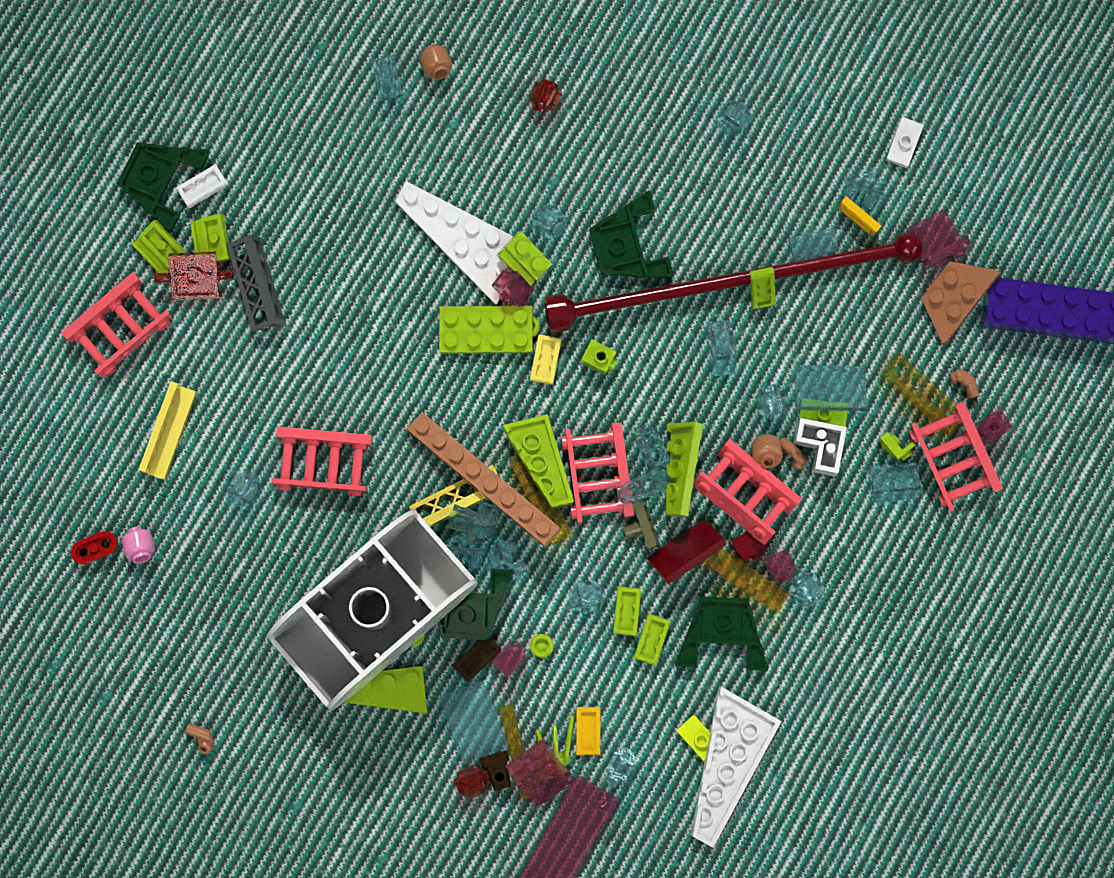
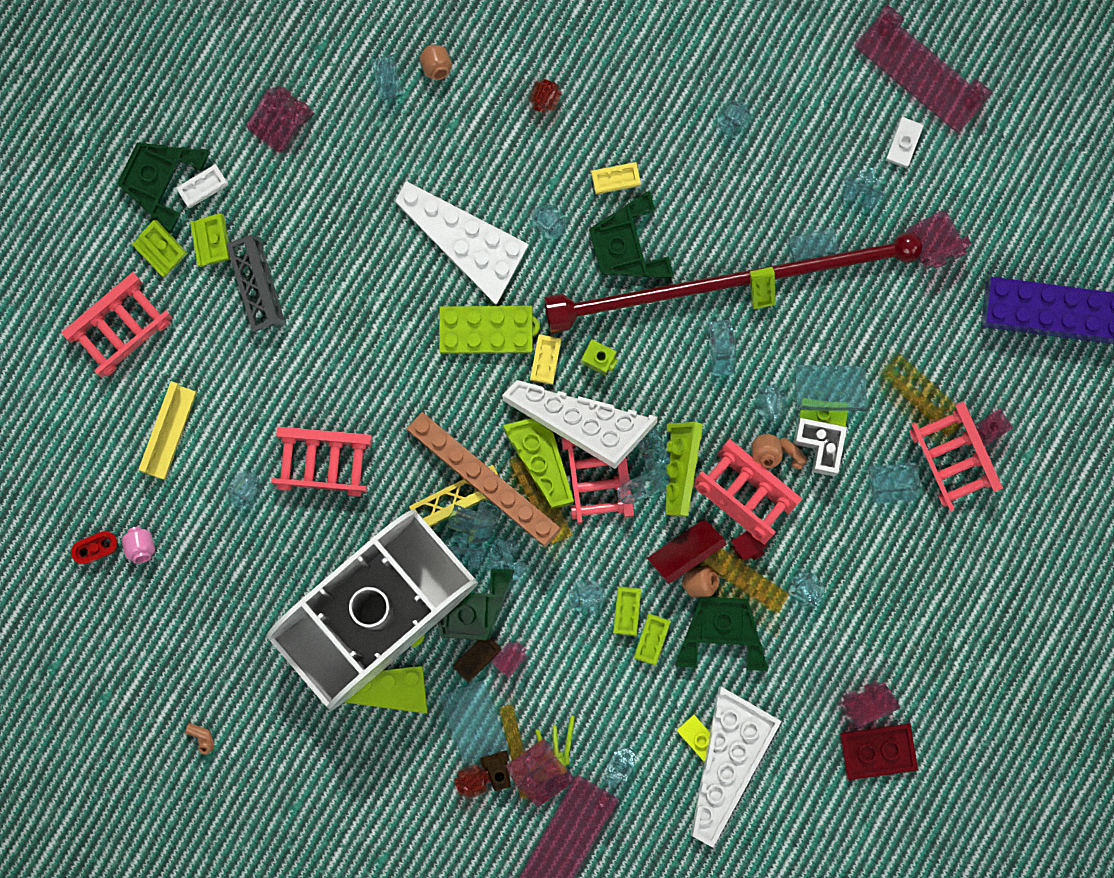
(194, 276): clear red plate -> none
(279, 118): none -> clear pink bracket
(512, 288): clear pink brick -> none
(524, 257): lime plate -> none
(541, 645): lime tile -> none
(582, 421): none -> white wing
(587, 730): yellow tile -> none
(615, 178): none -> light yellow plate
(643, 526): olive tile -> none
(700, 582): none -> nougat head
(780, 566): clear pink brick -> none
(859, 216): yellow tile -> none
(868, 705): none -> clear pink slope
(878, 751): none -> dark red tile
(892, 446): lime bracket -> none
(921, 71): none -> clear pink bracket
(955, 295): nougat wing -> none
(967, 380): nougat arm -> none

